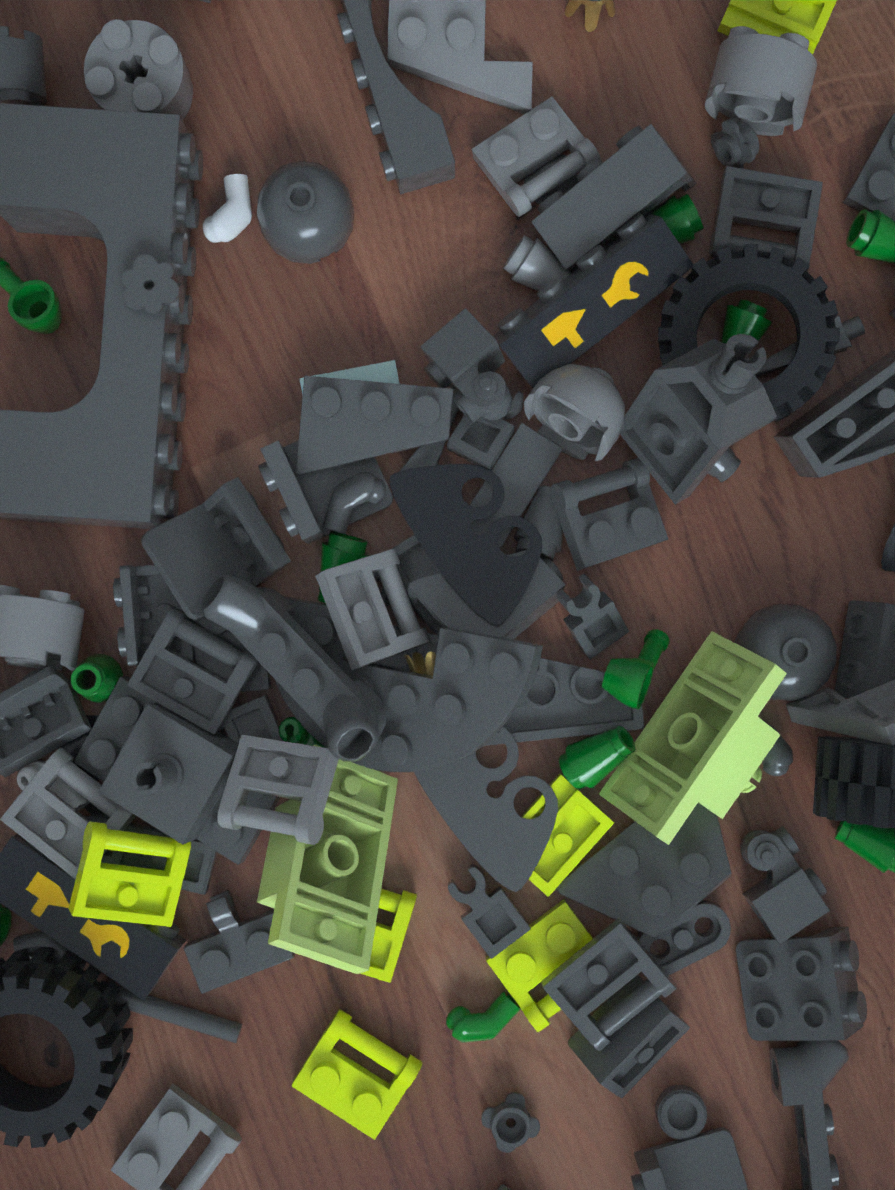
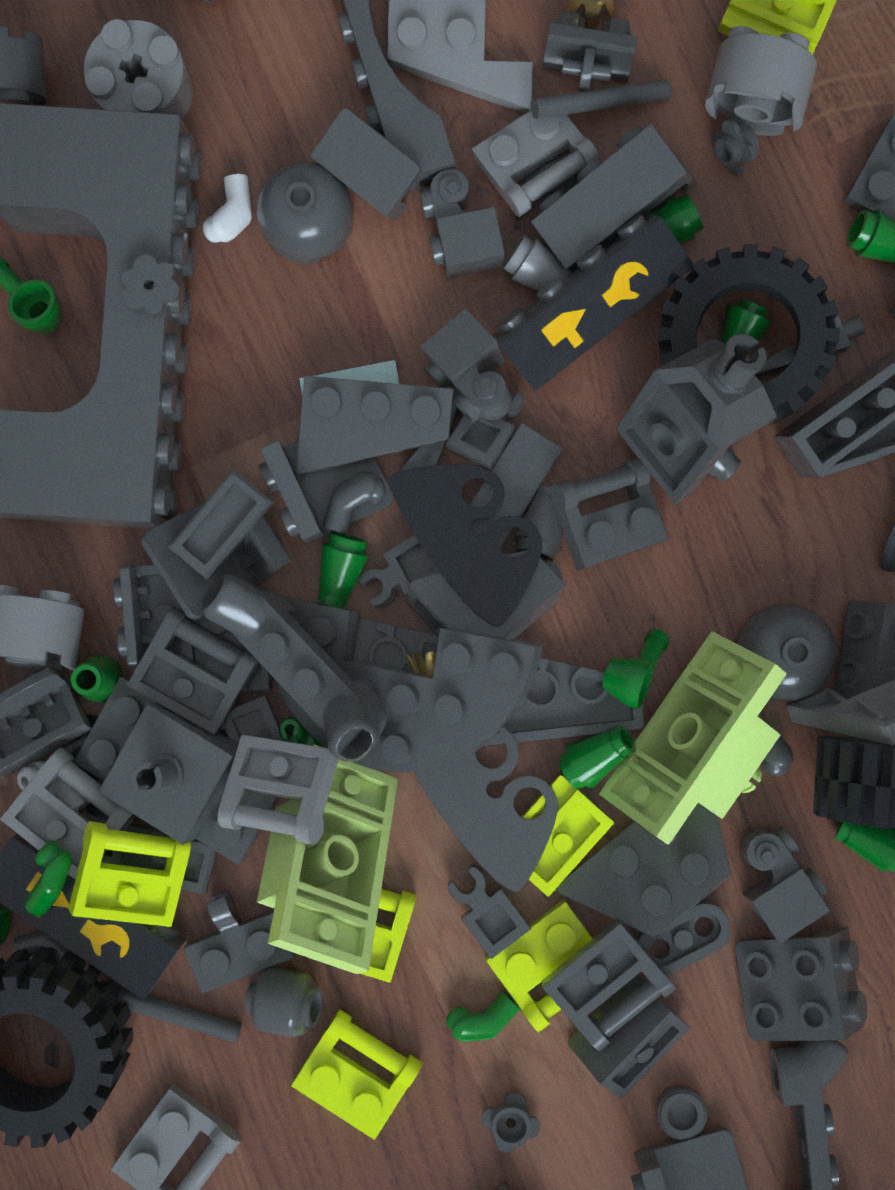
(49, 886): none -> green arm
(220, 524): none -> dark grey tile
(284, 1002): none -> dark grey head
(361, 612): light grey plate -> none
(367, 163): none -> dark grey panel
(464, 239): none -> dark grey brick
(578, 410): light grey cylinder -> none
(589, 51): none -> dark grey hips
(592, 618): dark grey plate -> none
(600, 99): none -> dark grey bar
(770, 203): dark grey plate -> none

